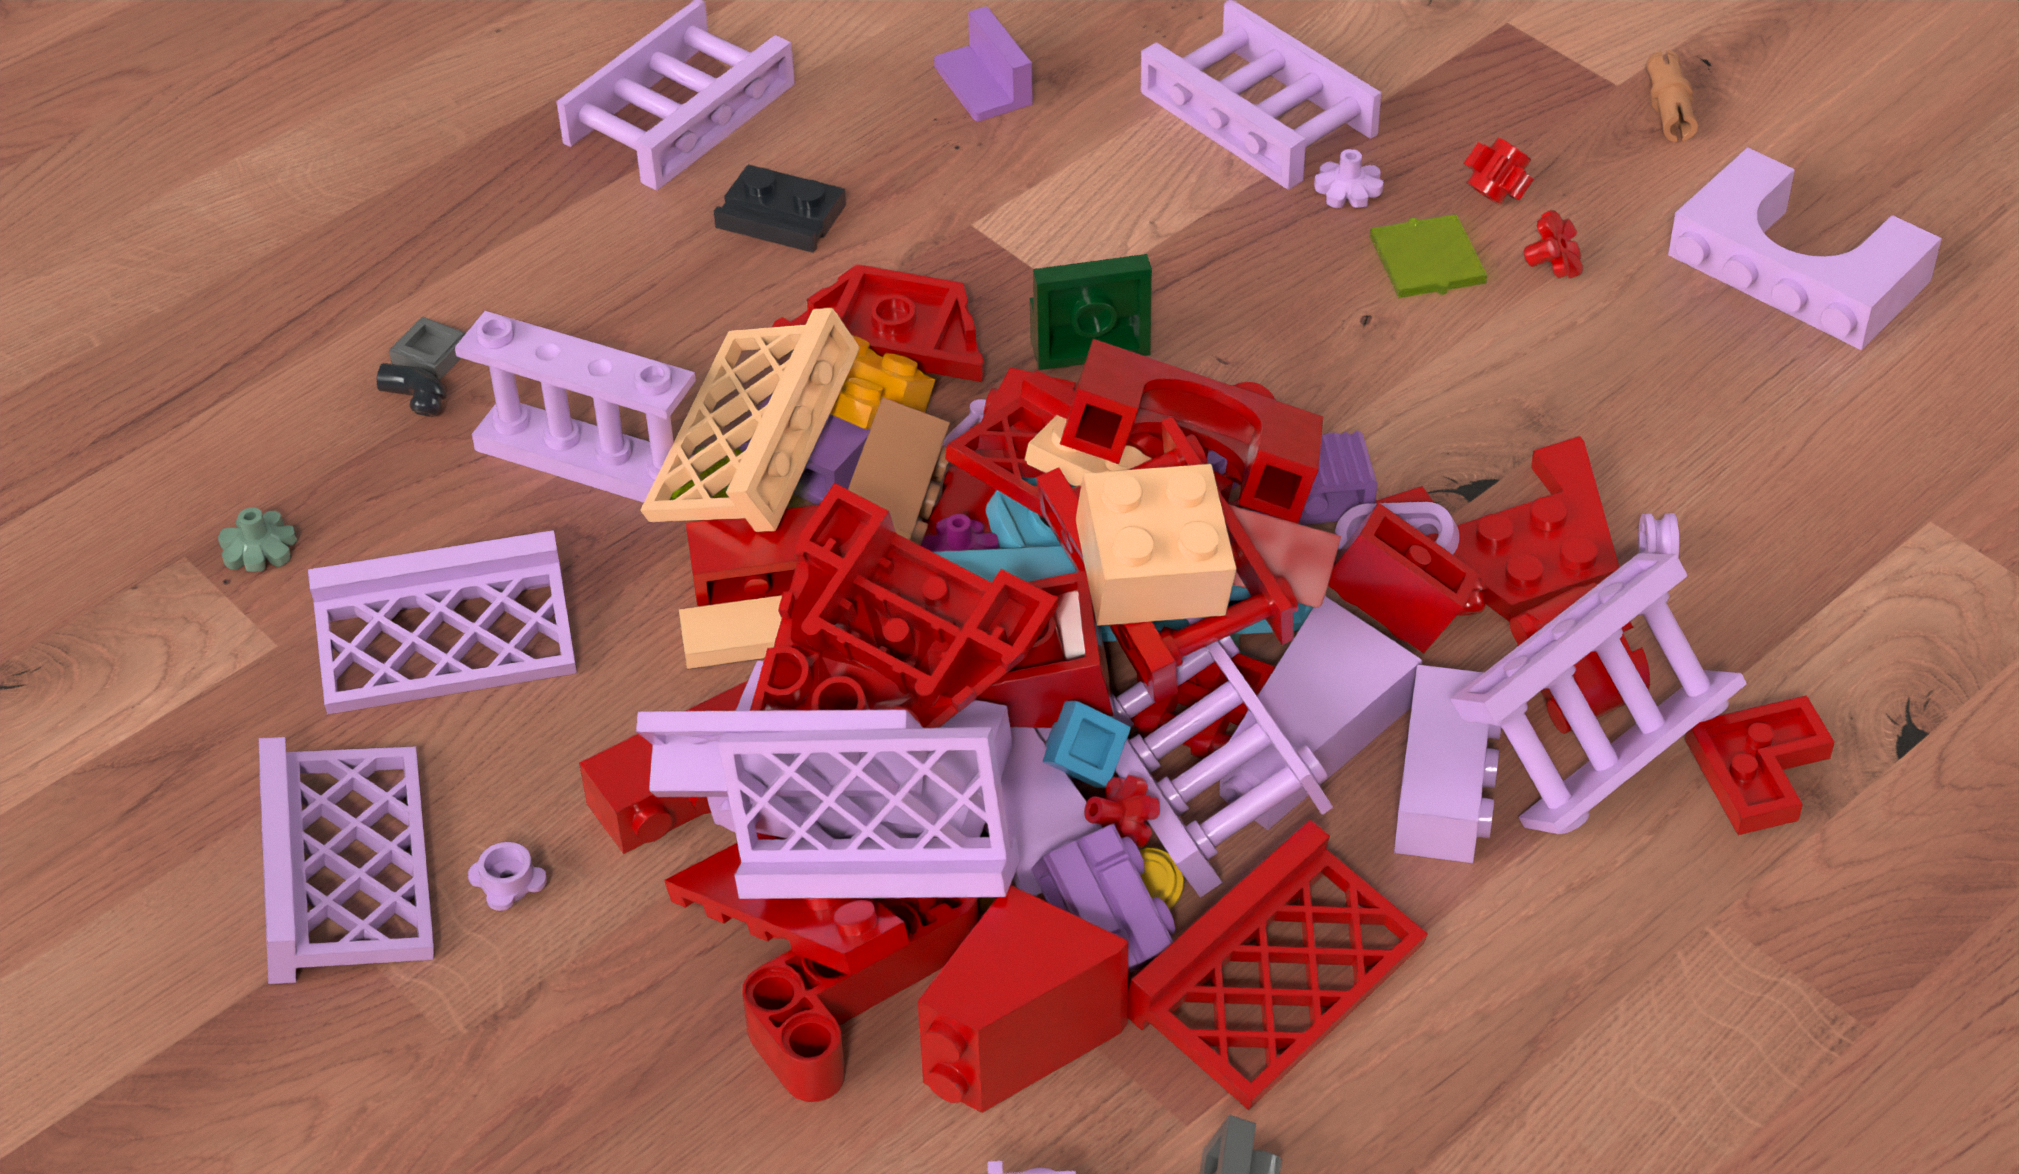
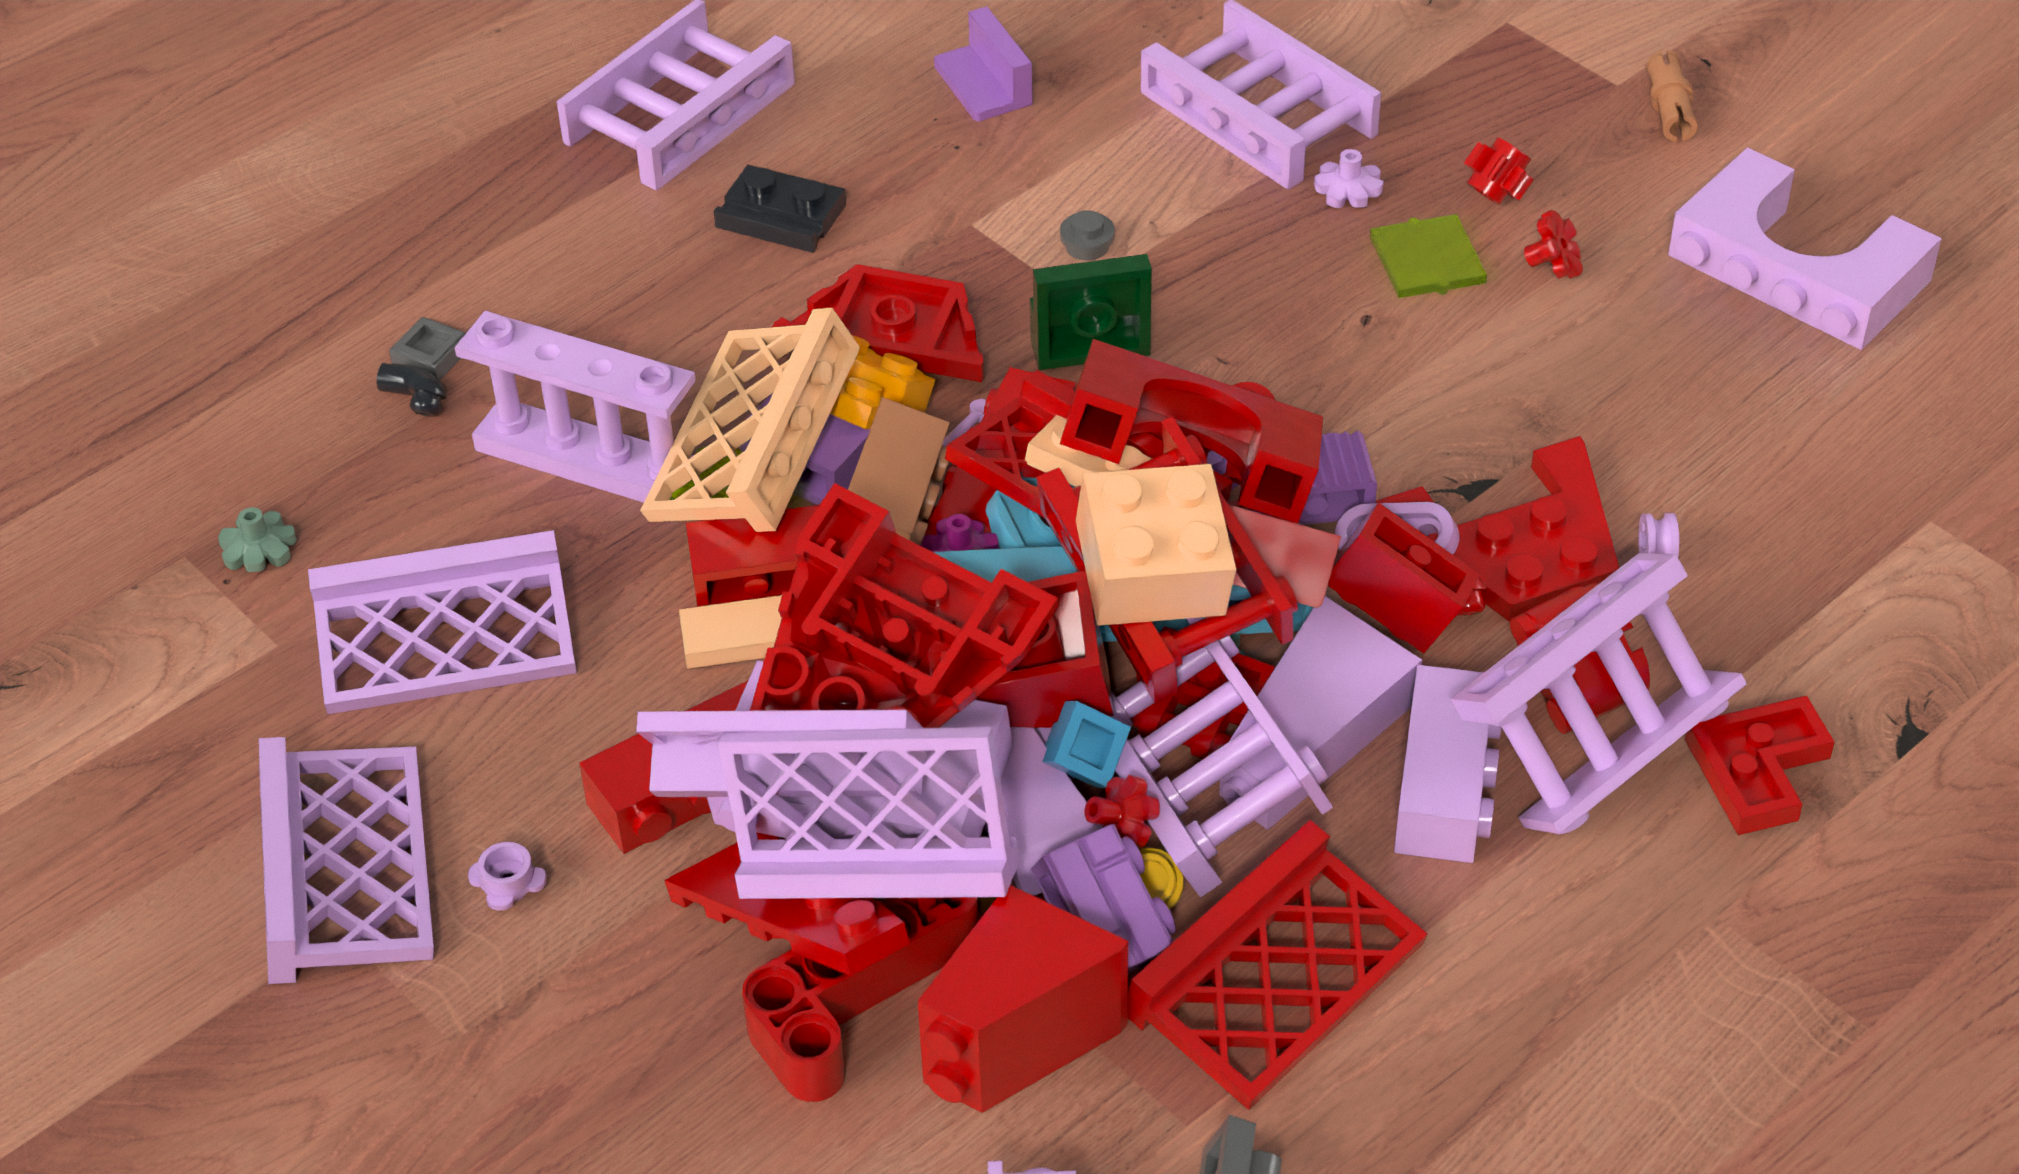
(1087, 235): none -> dark grey plate

